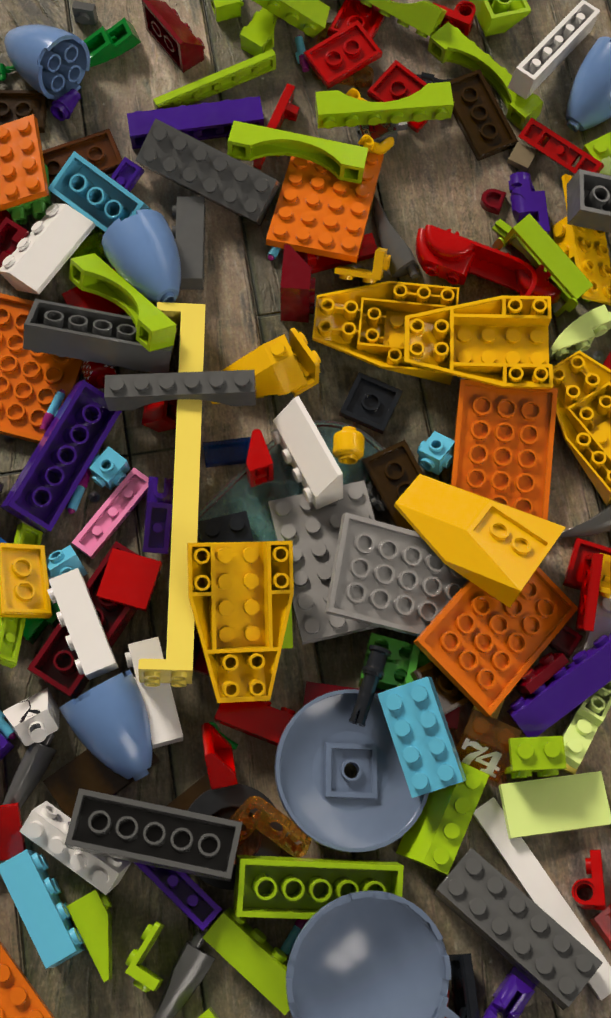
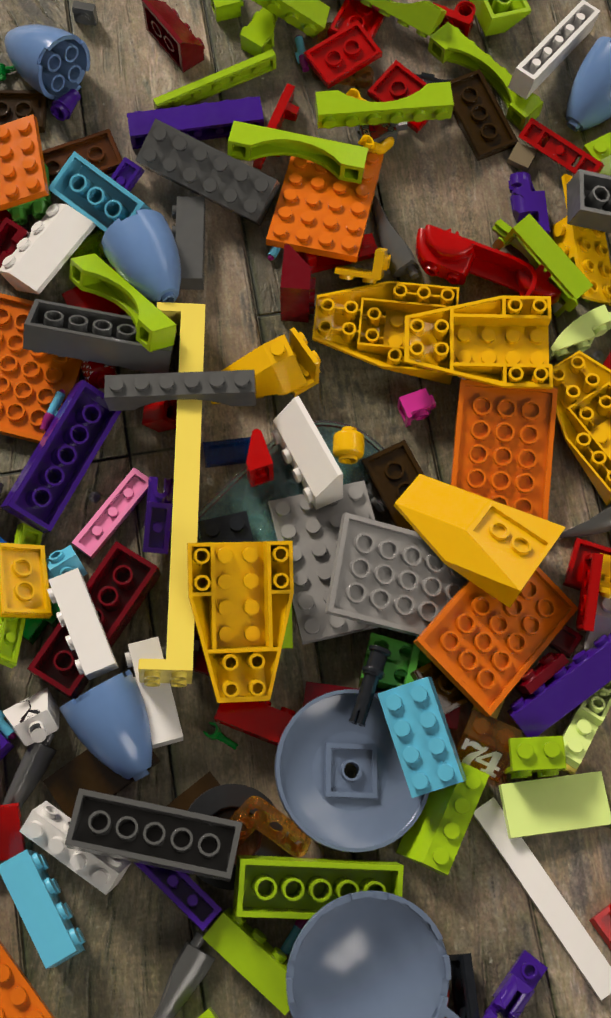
(78, 493): medium azure piece -> none
(94, 924): lime slope -> none
(109, 468): medium azure brick -> none
(111, 43): green slope -> none
(129, 579): red tile -> none
(145, 978): lime bracket -> none
(218, 758): red tile -> none
(370, 403): black plate -> none
(415, 406): none -> dark pink brick
(436, 453): medium azure brick -> none
(492, 200): dark red tile -> none
(518, 929): dark grey brick -> none
(595, 868): red plate -> none

